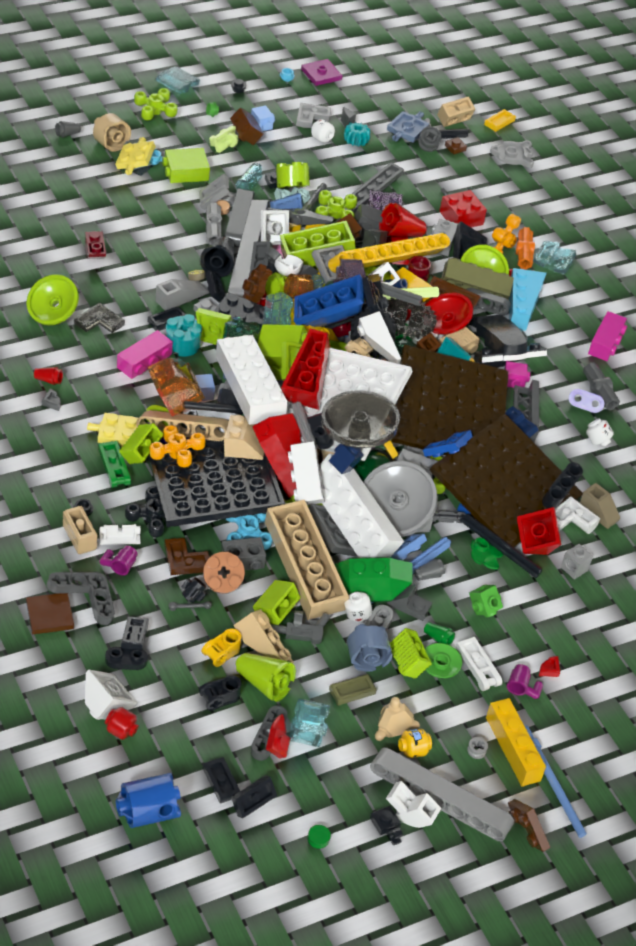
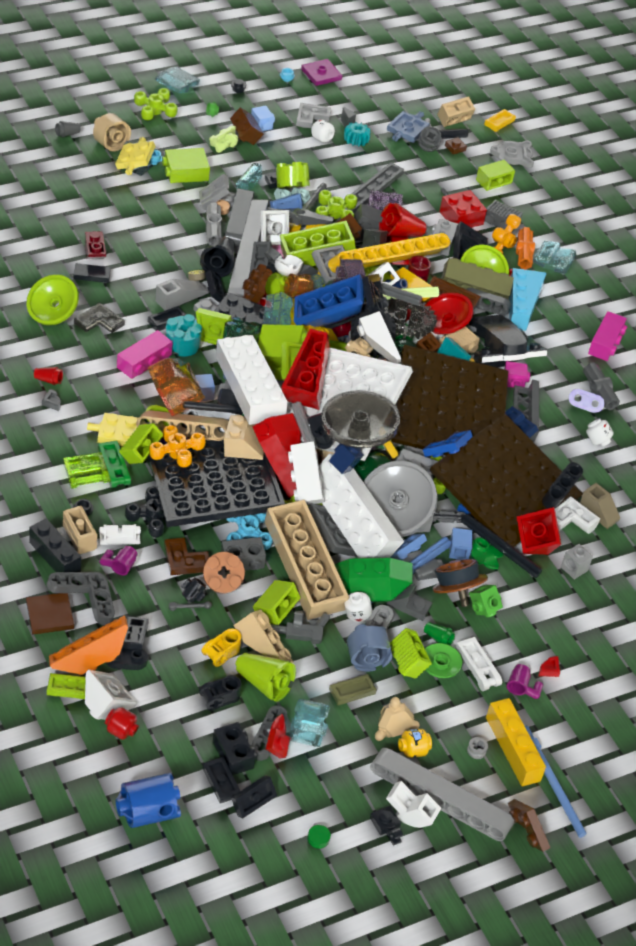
(54, 547): none -> black brick
(66, 686): none -> lime plate
(86, 465): none -> clear neon green plate
(91, 650): none -> orange wedge
(92, 273): none -> black tile
(234, 748): none -> black brick
(459, 576): none -> piece
(460, 543): none -> medium blue brick
(495, 175): none -> lime brick
(498, 213): none -> dark grey brick

